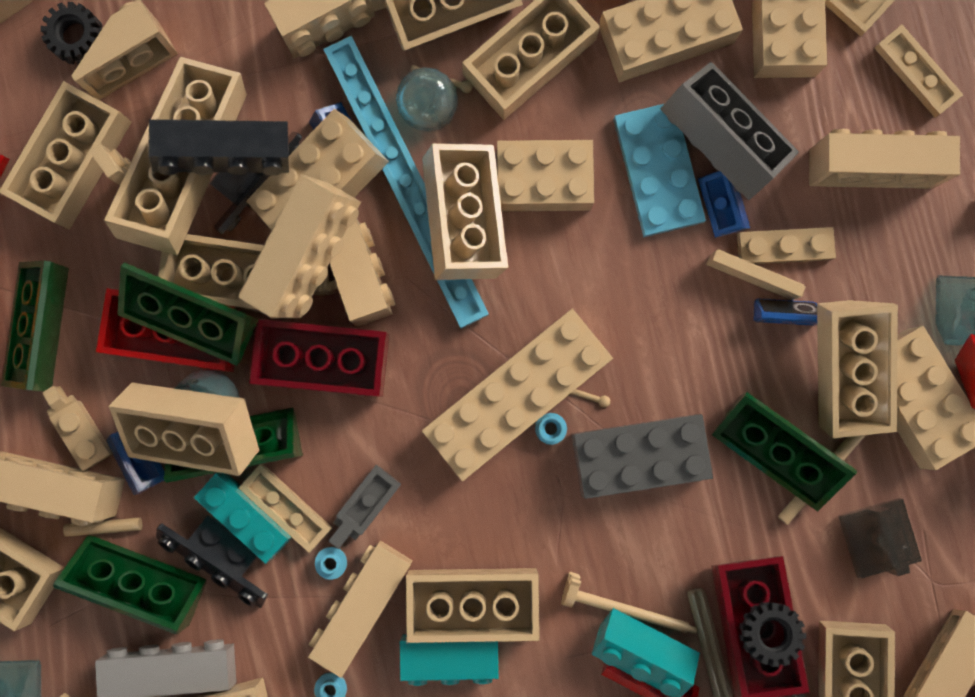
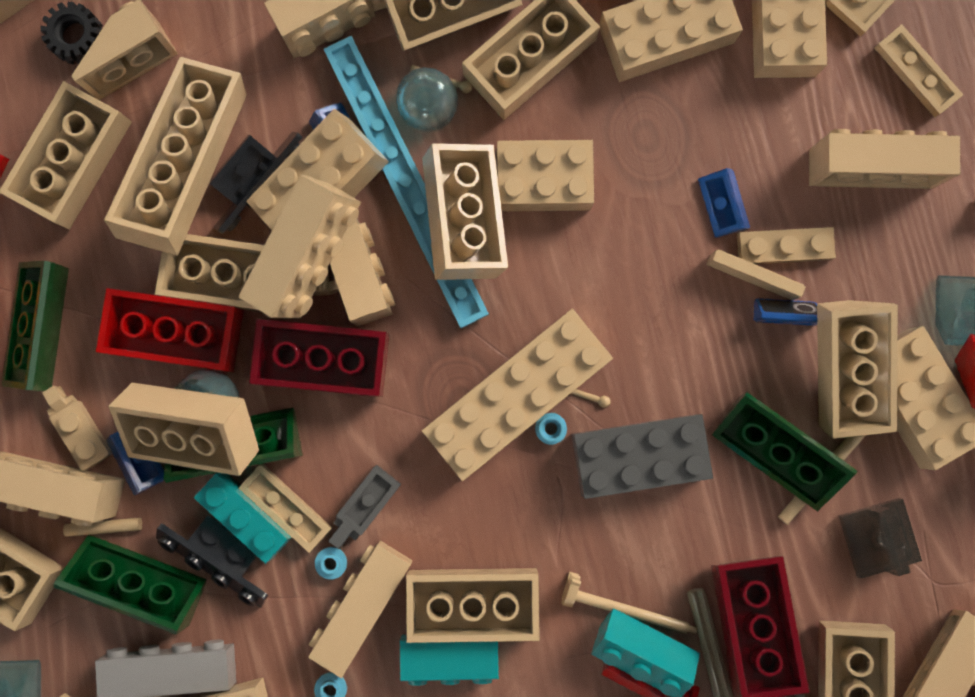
(111, 162): tan plate -> none
(183, 314): dark green slope -> none
(218, 146): black brick -> none
(658, 171): medium azure plate -> none
(729, 130): dark grey brick -> none
(793, 634): black tyre -> none

